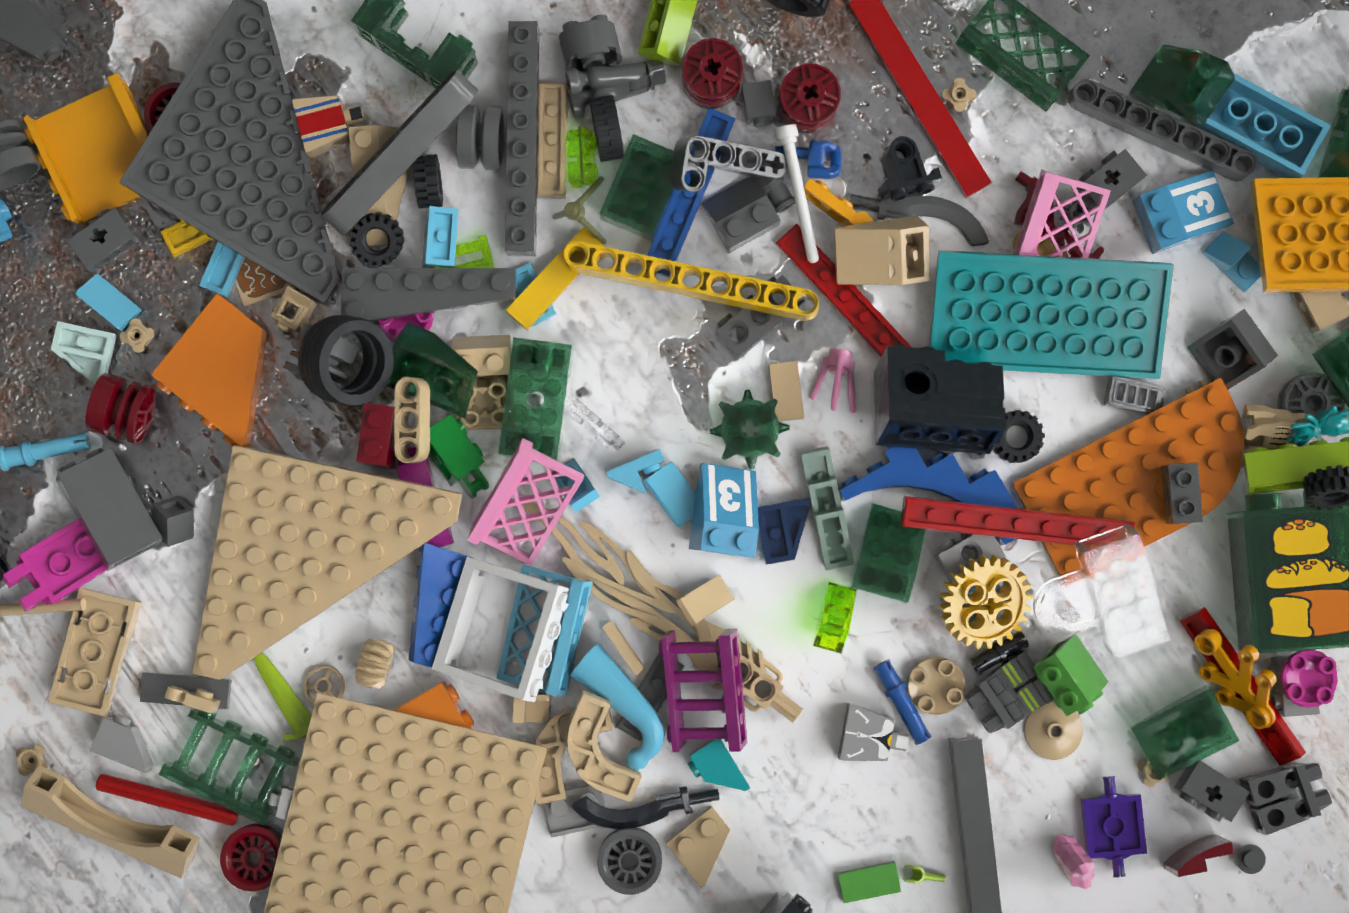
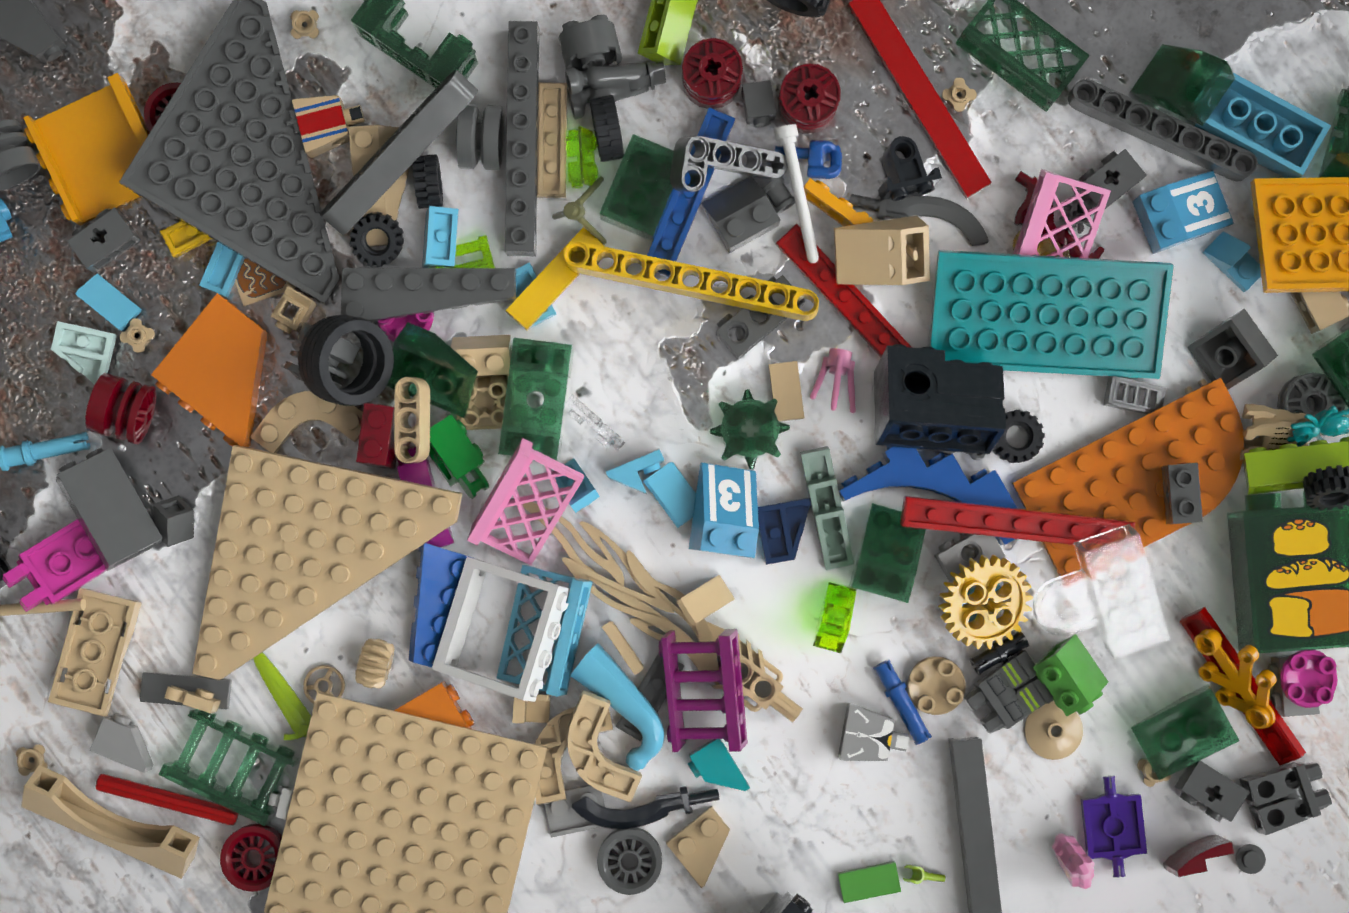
(299, 18): none -> tan plate
(300, 409): none -> tan plate

